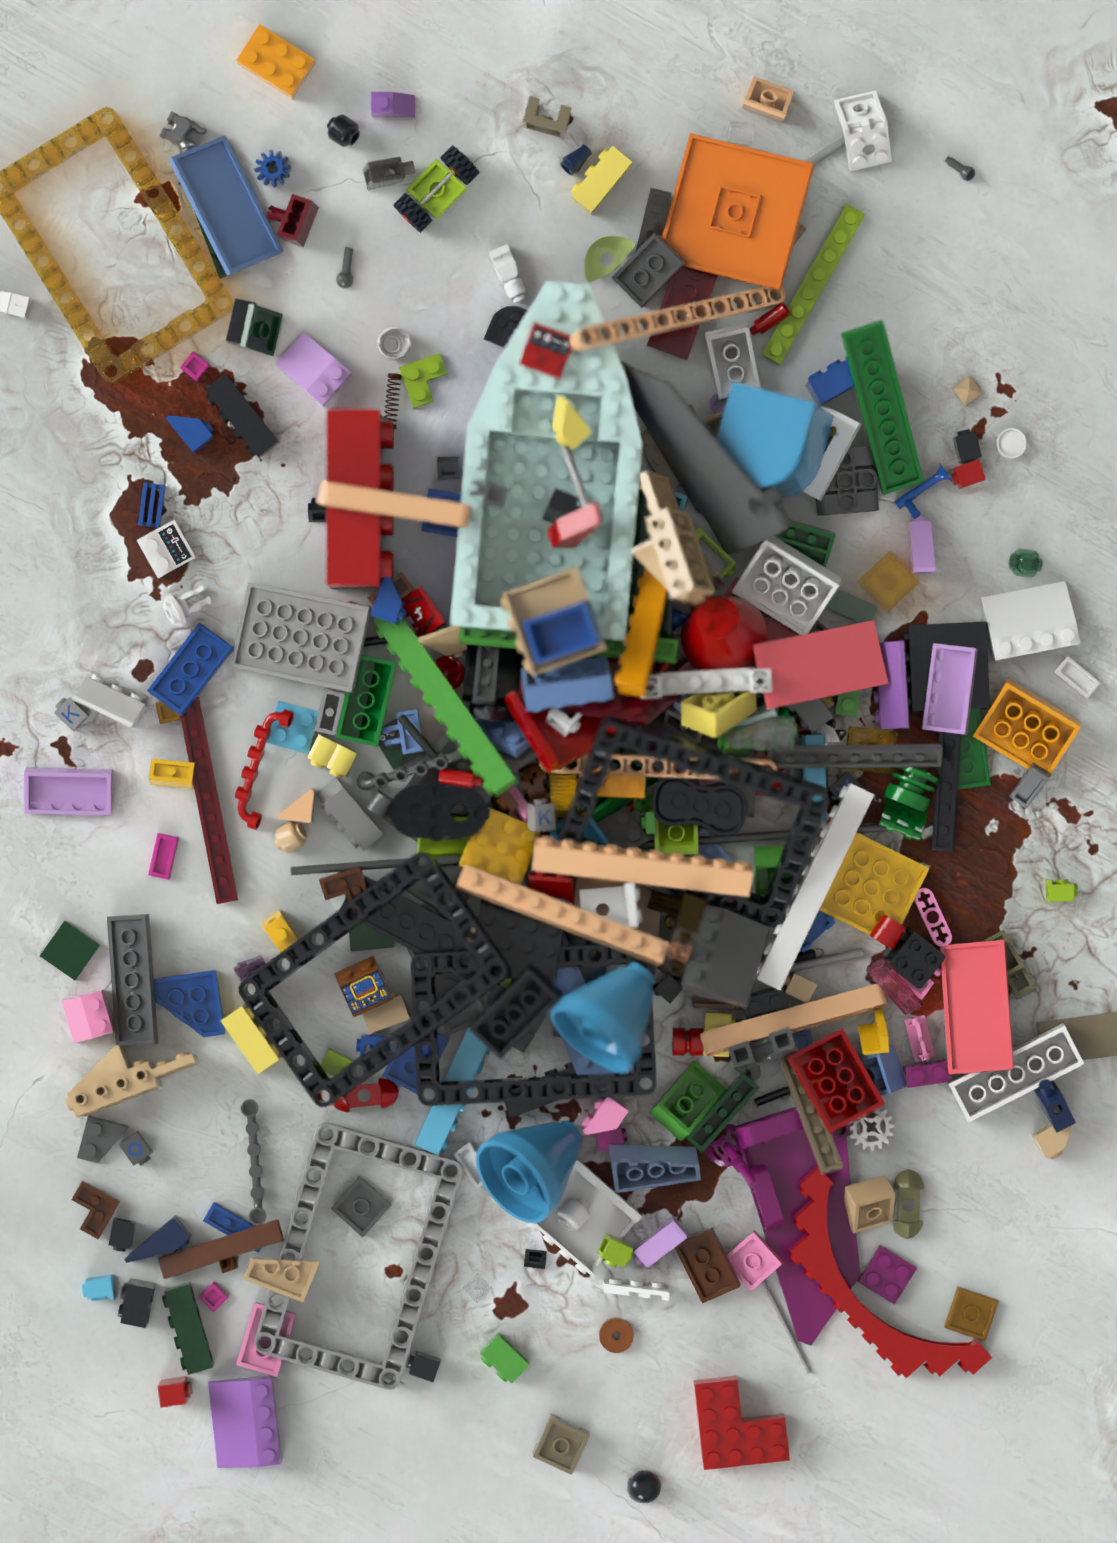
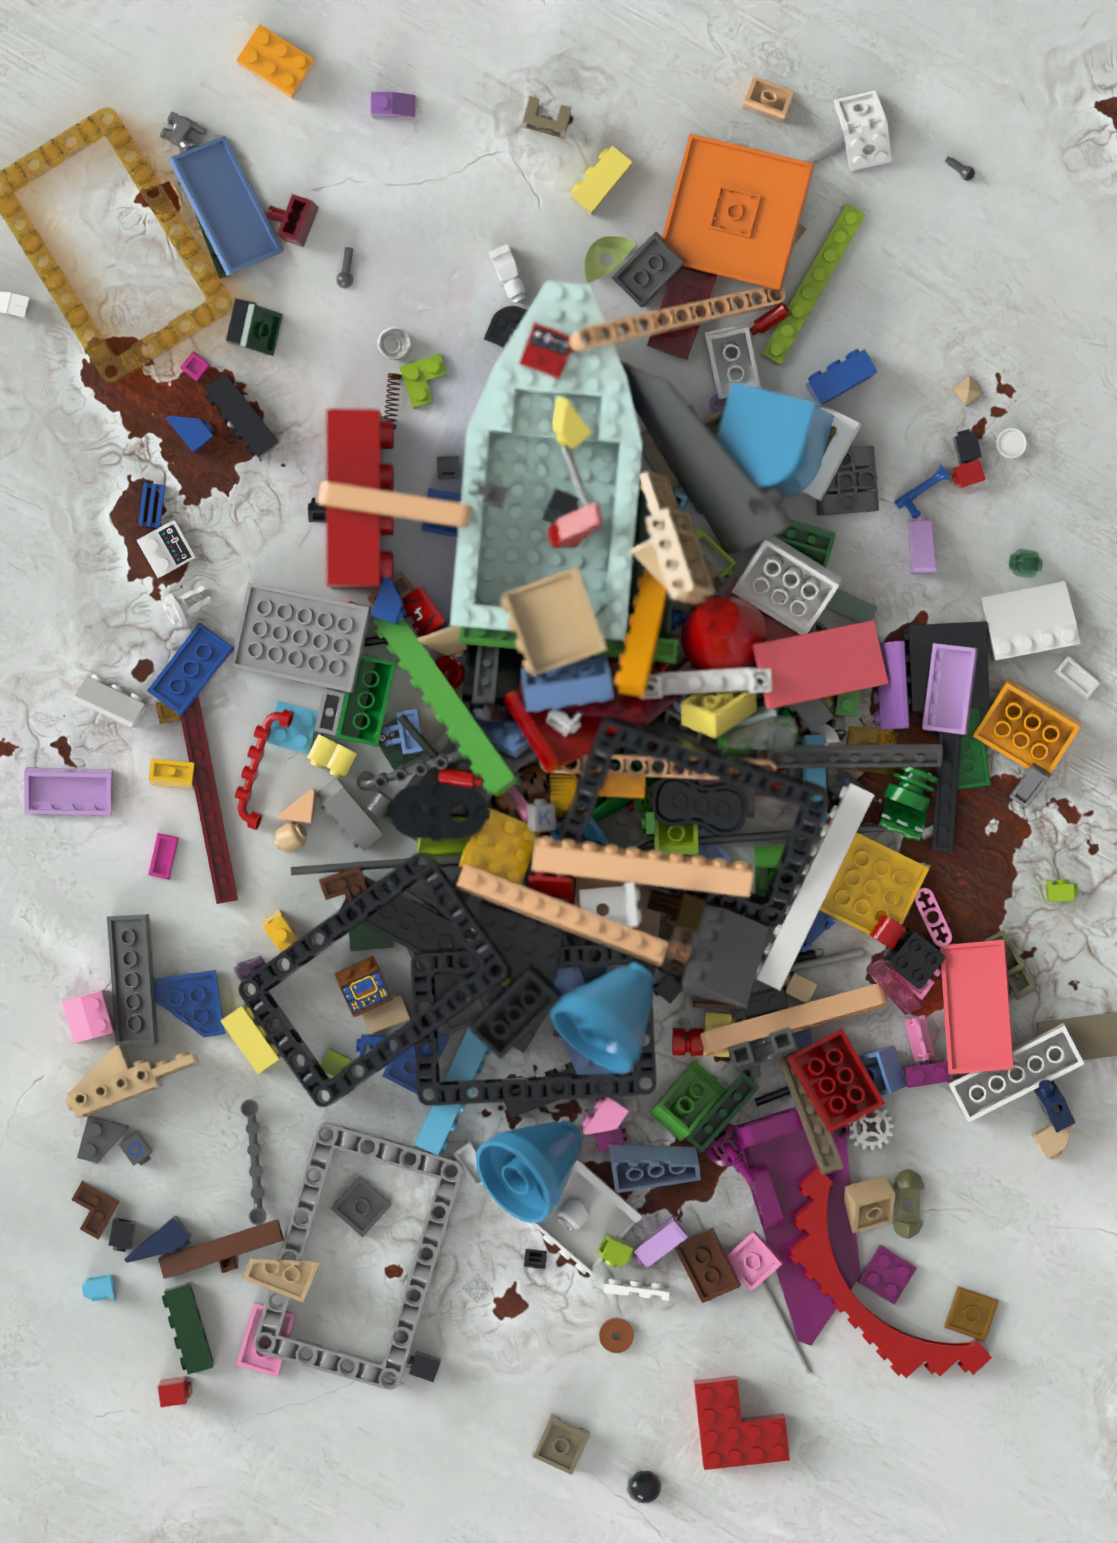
(69, 950): dark green tile -> none
(71, 713): light grey brick -> none
(137, 1302): black brick -> none
(213, 1296): dark pink tile -> none
(226, 1220): blue tile -> none
(245, 1422): medium lavender slope -> none
(264, 170): blue gear -> none
(313, 369): lavender slope -> none
(343, 130): black head -> none
(378, 174): clear smoke torso -> none
(381, 1093): red piece -> none
(436, 189): plate -> none
(504, 1358): bright green brick -> none
(563, 632): blue piece -> none
(575, 160): dark blue cone -> none
(654, 214): clear smoke slope -> none
(874, 1036): yellow panel -> none
(882, 407): green plate -> none
(888, 581): clear yellow brick -> none

